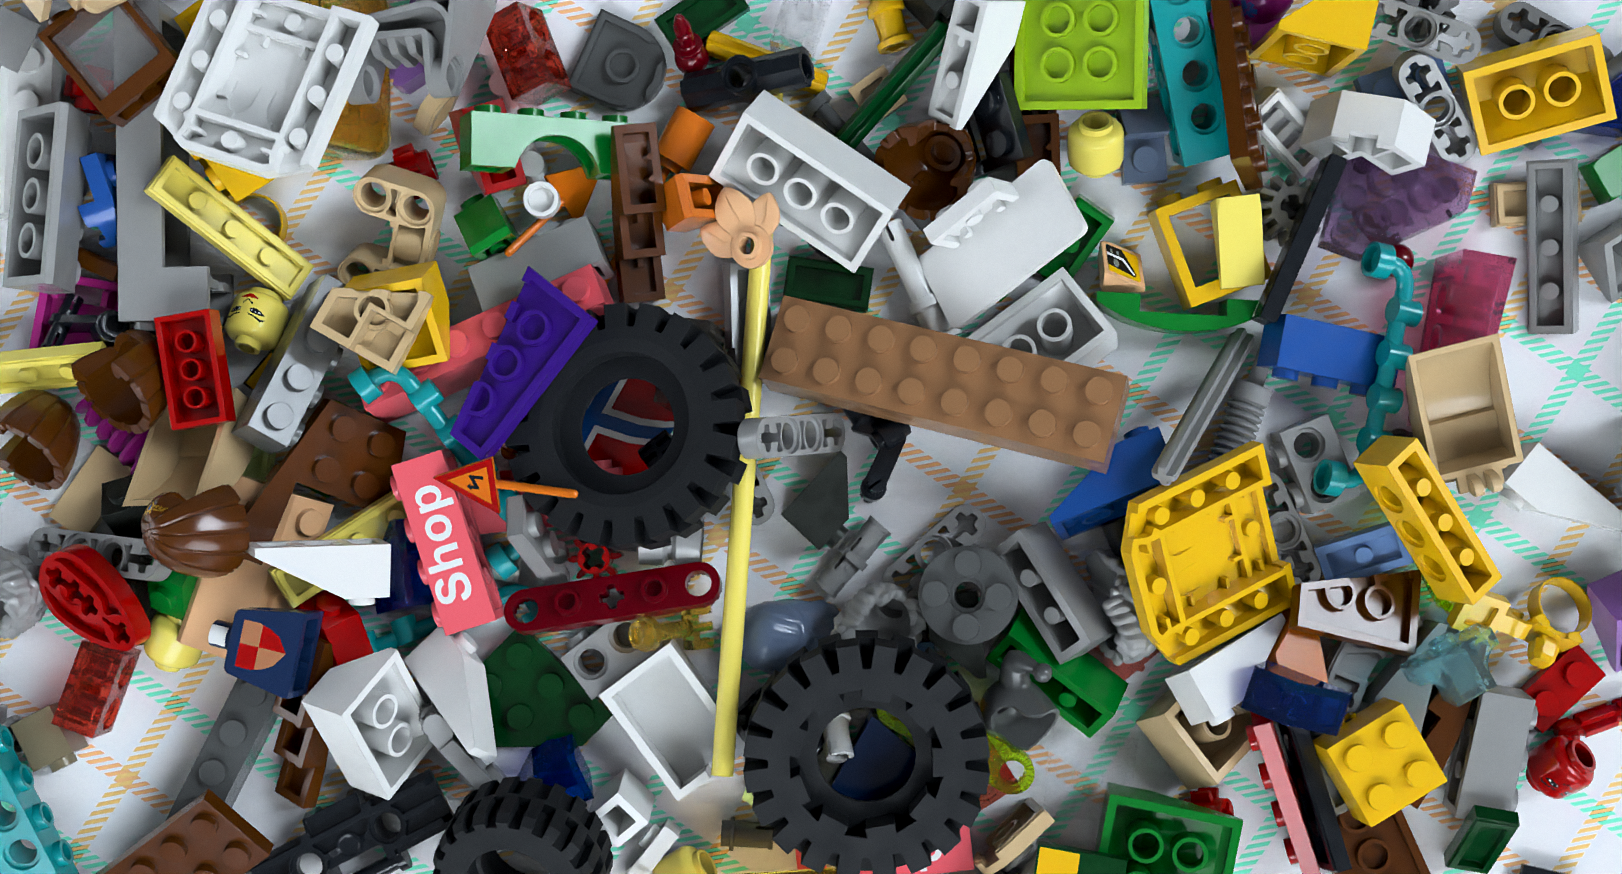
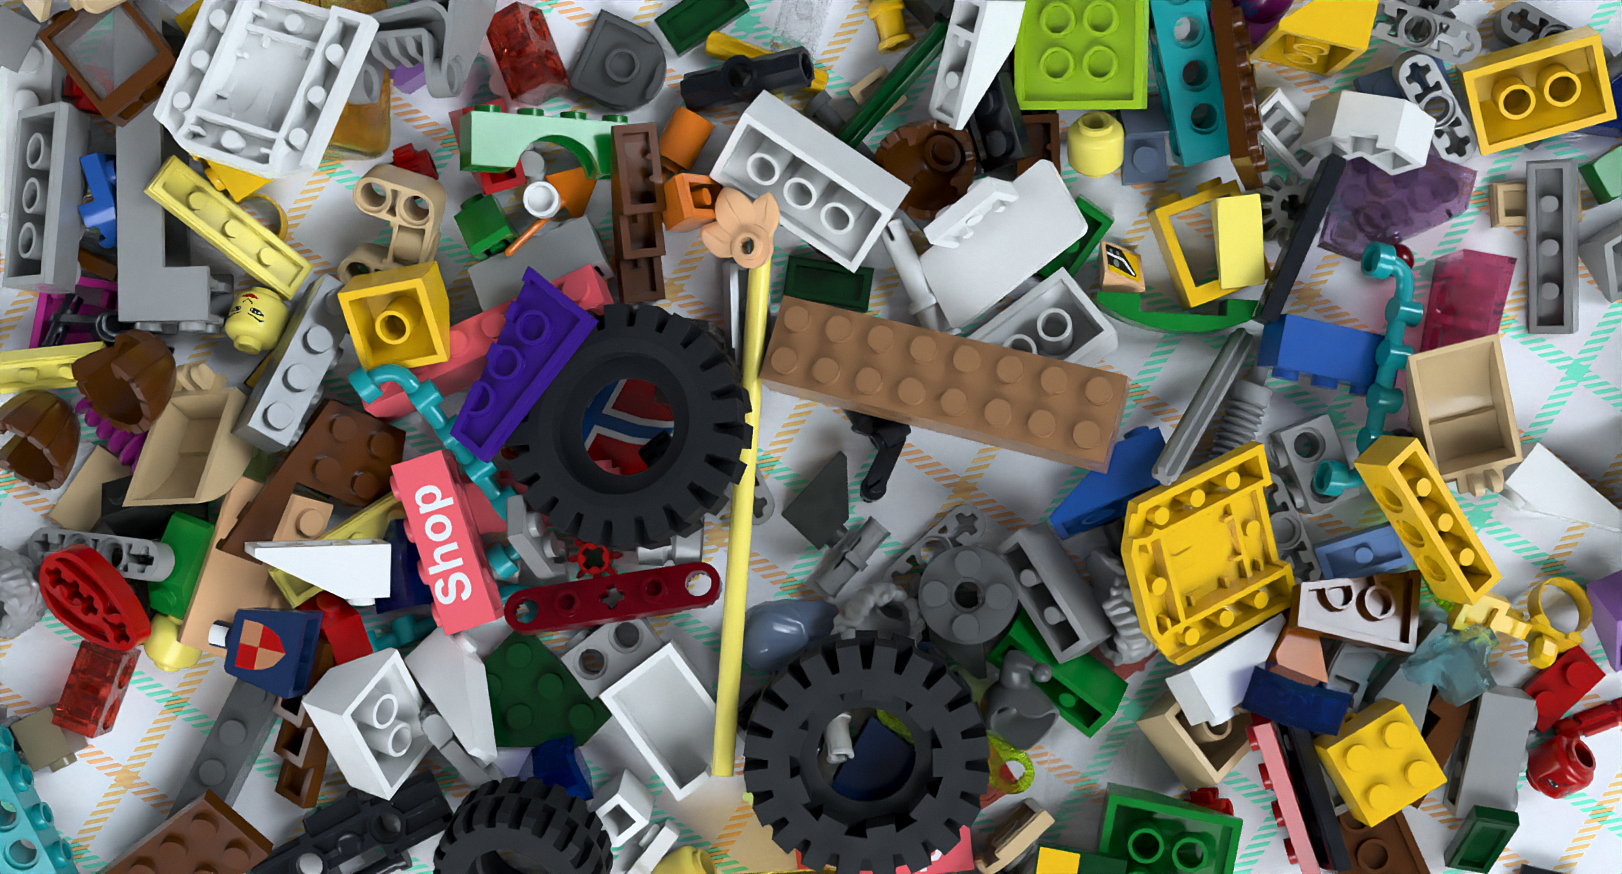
(195, 369): red piece -> none
(197, 534): reddish brown hair -> none
(374, 322): tan slope -> none
(433, 113): tan tile -> none
(480, 484): orange piece -> none
(647, 633): clear yellow hinge -> none
(688, 47): dark red bar -> none
(745, 834): dark grey pin -> none
(790, 435): light grey beam -> none

